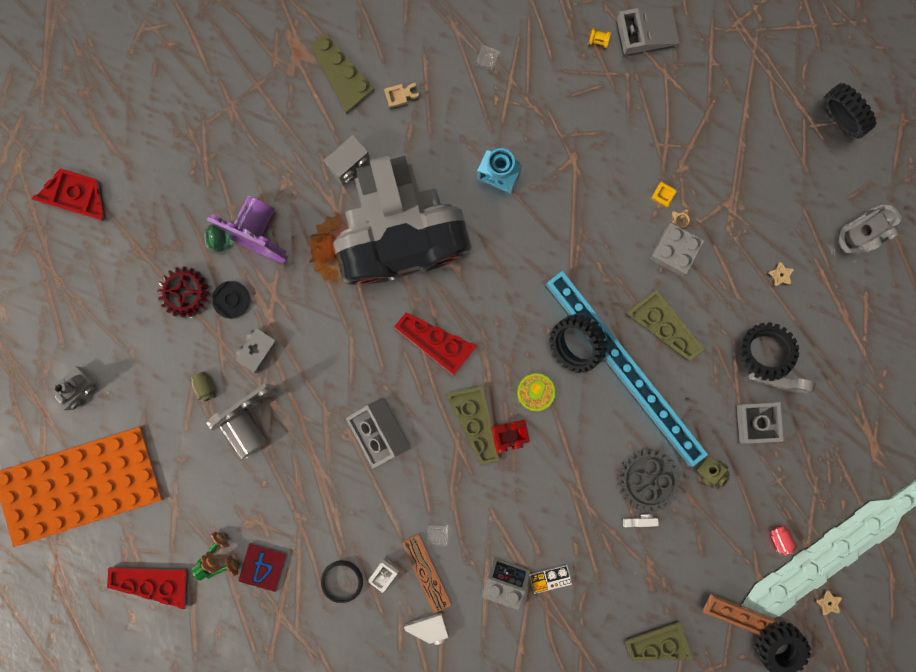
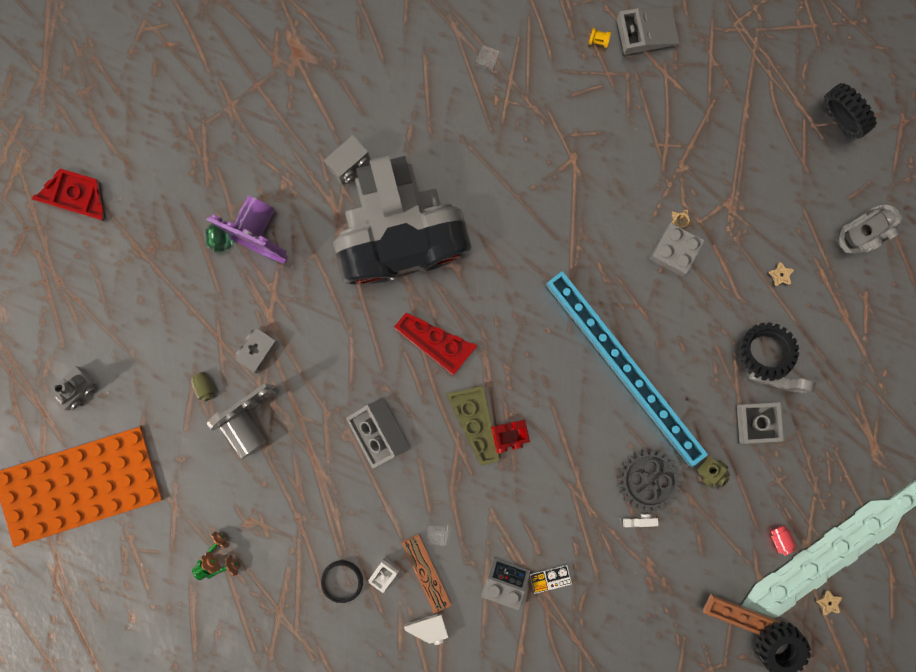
(160, 585): red wing -> none
(183, 299): dark red gear -> none
(231, 299): black tile -> none
(262, 567): dark red tile -> none
(323, 248): clear orange helmet -> none
(344, 77): olive wing -> none
(397, 94): tan plate -> none
(499, 169): medium azure brick -> none
(536, 392): tile -> none
(590, 330): black tyre -> none
(660, 644): olive wing -> none
(662, 321): olive wing -> none
(664, 194): yellow tile -> none

